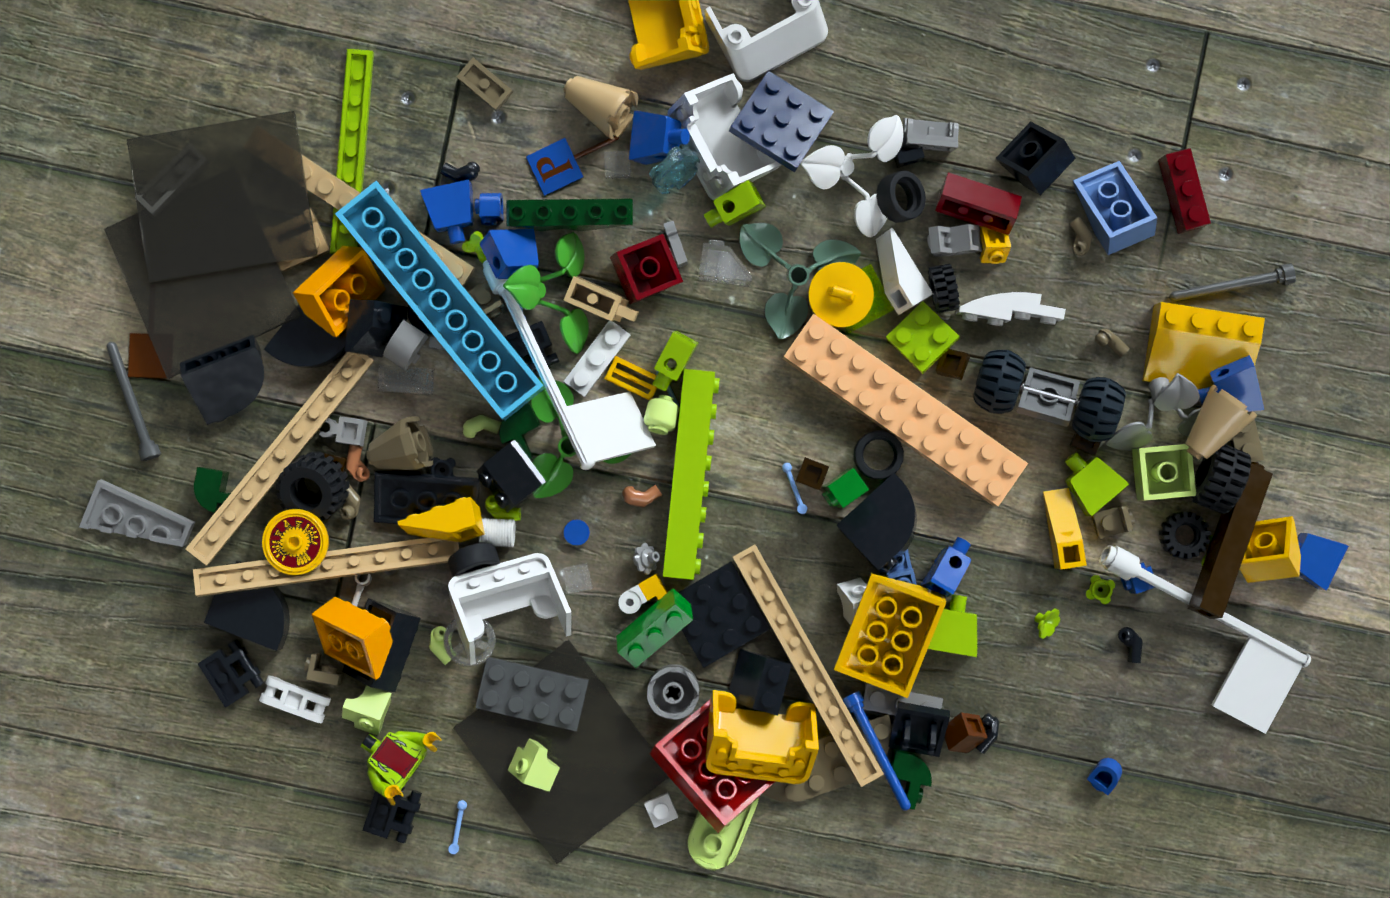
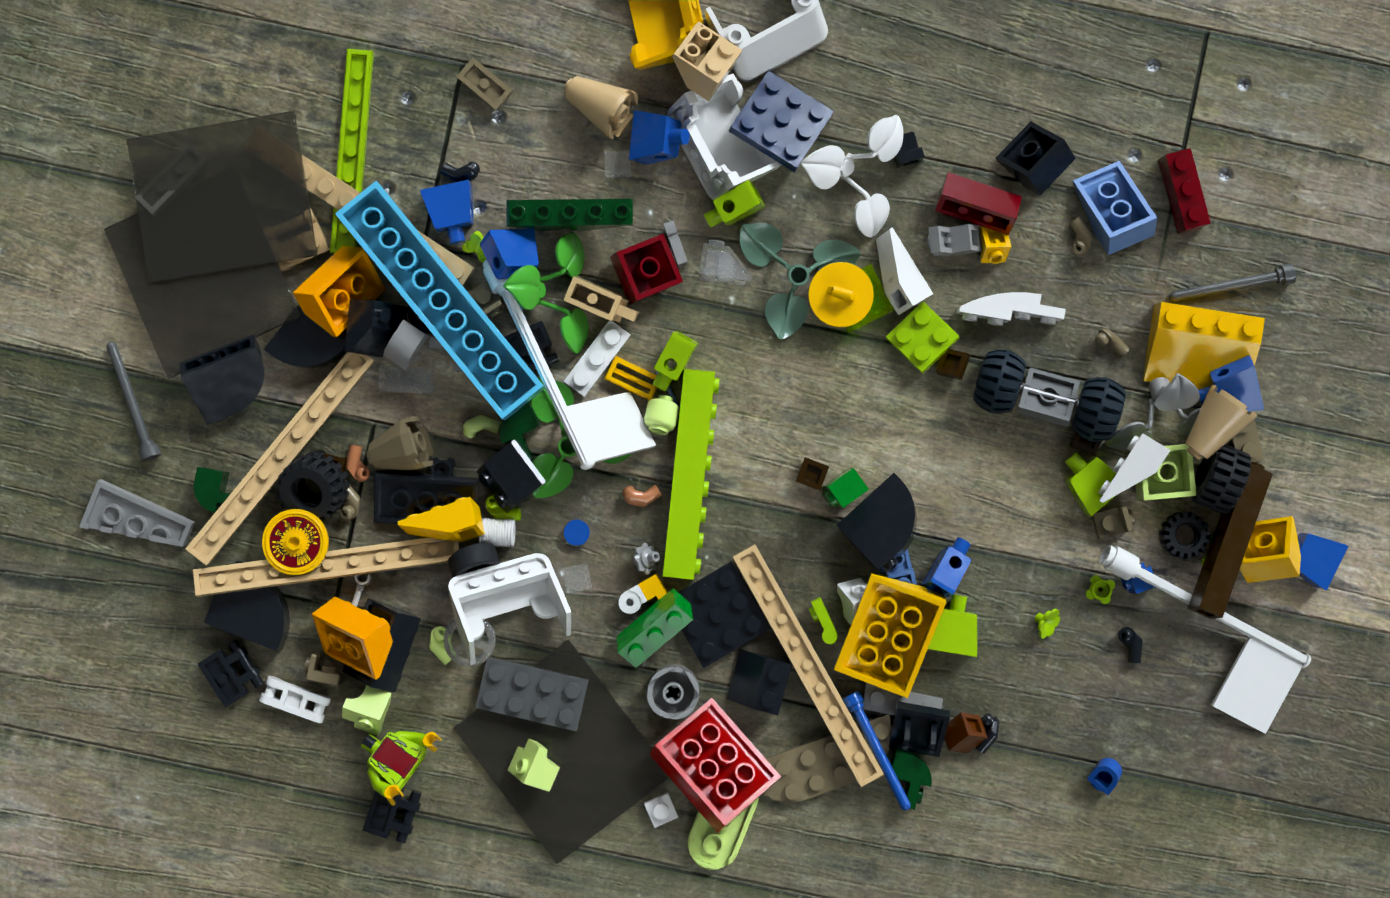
(143, 358): reddish brown piece -> none
(347, 431): light grey plate -> none
(454, 847): light blue hinge -> none
(490, 208): blue plate -> none
(557, 166): blue piece -> none
(674, 170): clear light blue plate -> none
(705, 60): none -> tan slope
(761, 743): yellow windscreen -> none
(801, 508): light blue hinge -> none
(820, 613): none -> lime plate
(893, 442): black tyre -> none
(905, 411): light nougat brick -> none
(914, 193): black tyre -> none
(930, 135): light grey hinge -> none
(943, 288): black tyre -> none
(1063, 529): yellow slope -> none
(1141, 463): none -> white slope

